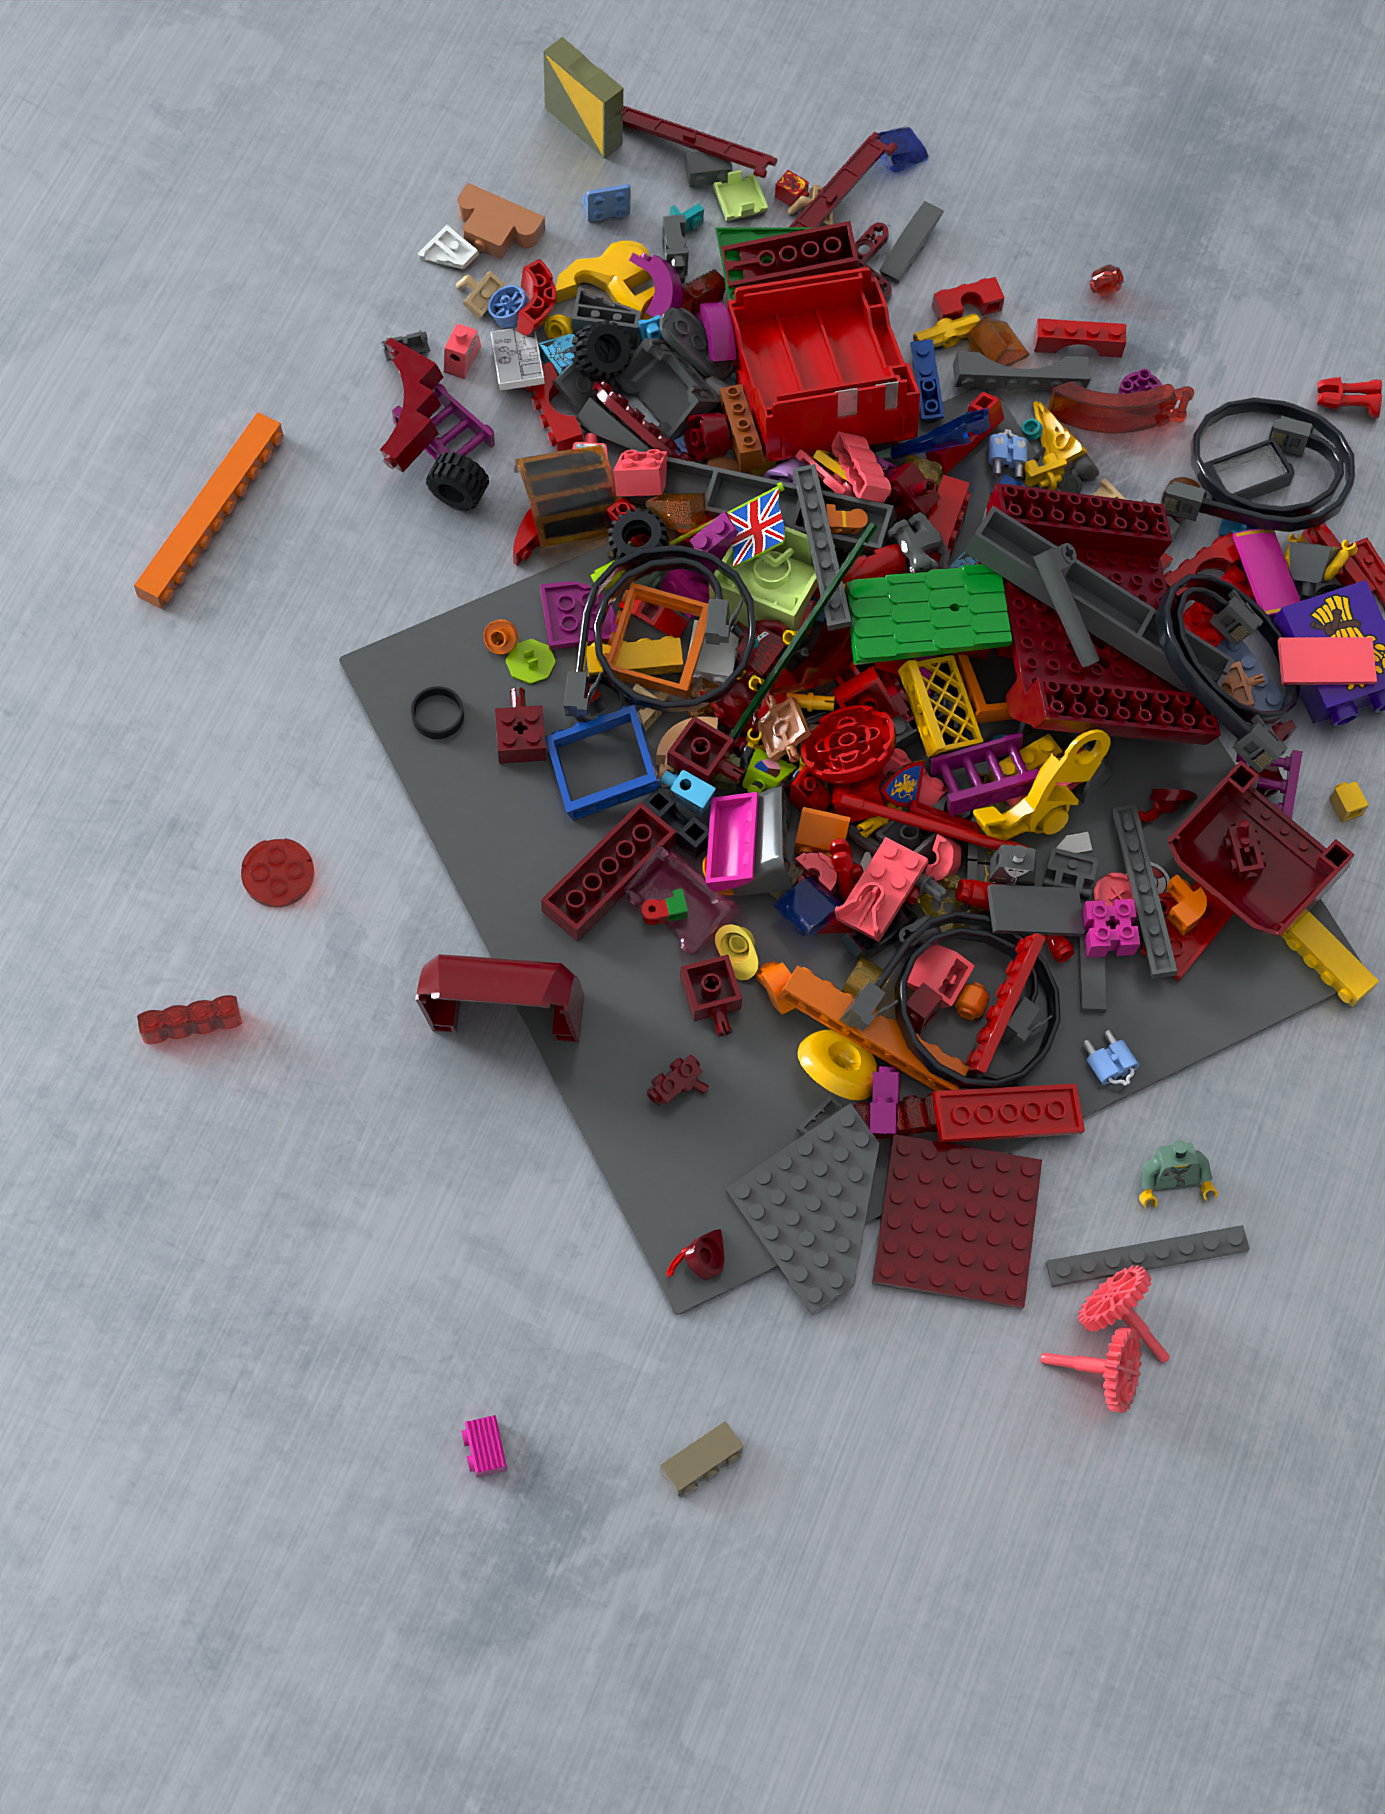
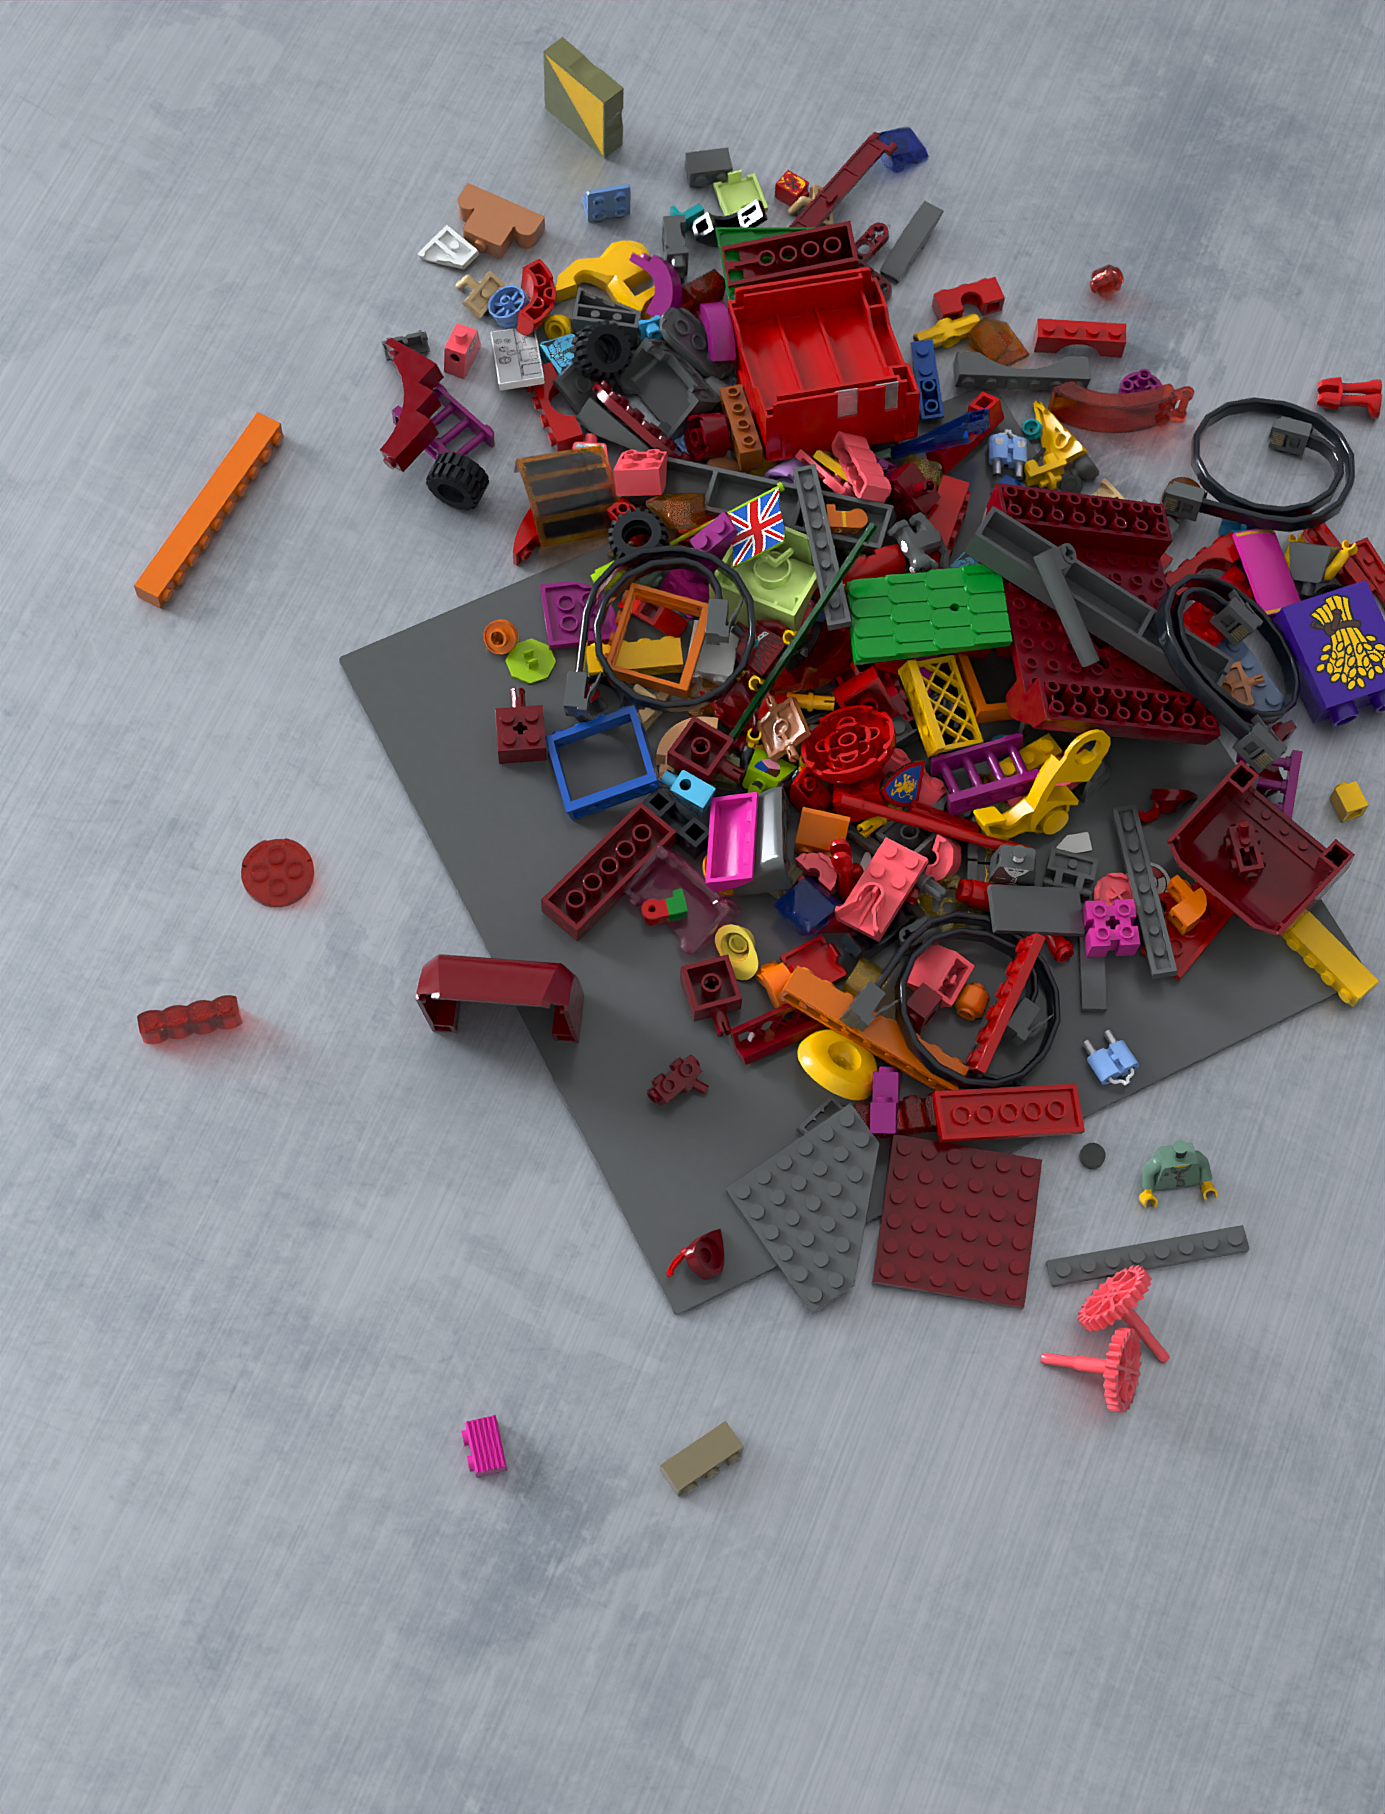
(431, 691): black tyre -> none
(698, 140): dark red piece -> none
(749, 216): none -> black arch
(777, 1036): none -> dark red fence
(817, 957): none -> red piece
(1092, 1155): none -> pearl dark grey tile
(1252, 470): window -> none
(1327, 661): coral tile -> none

